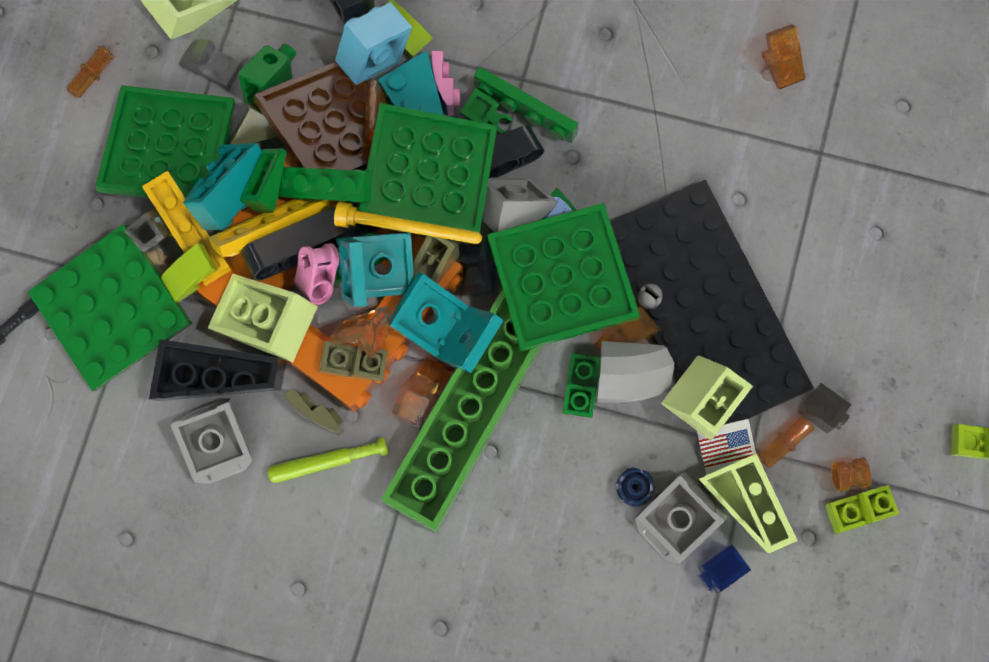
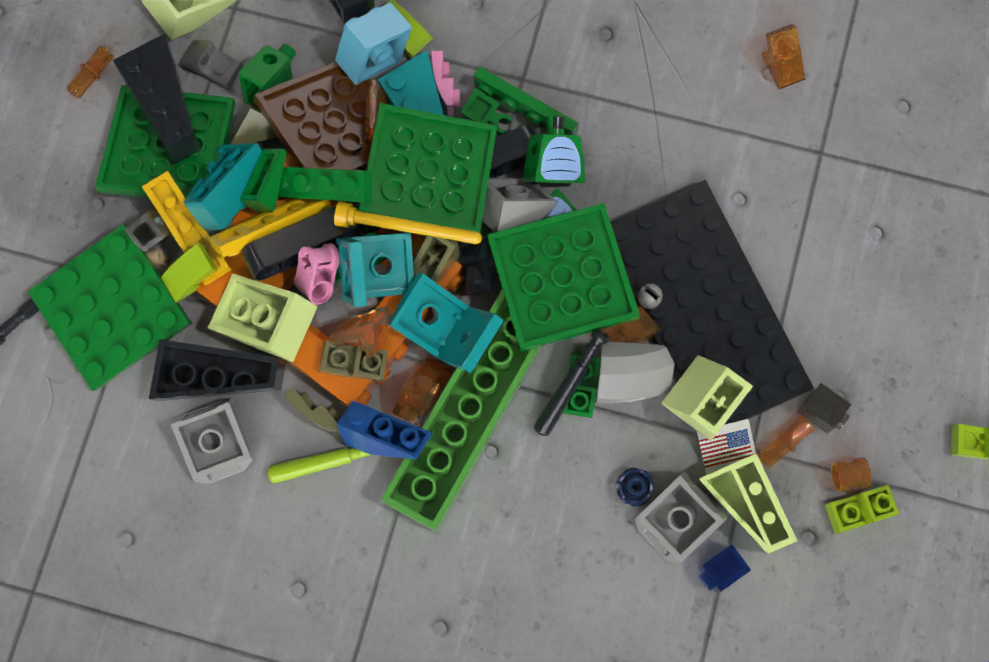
(157, 89): none -> black wedge
(381, 433): none -> blue slope
(554, 156): none -> torso
(564, 393): none -> black piece

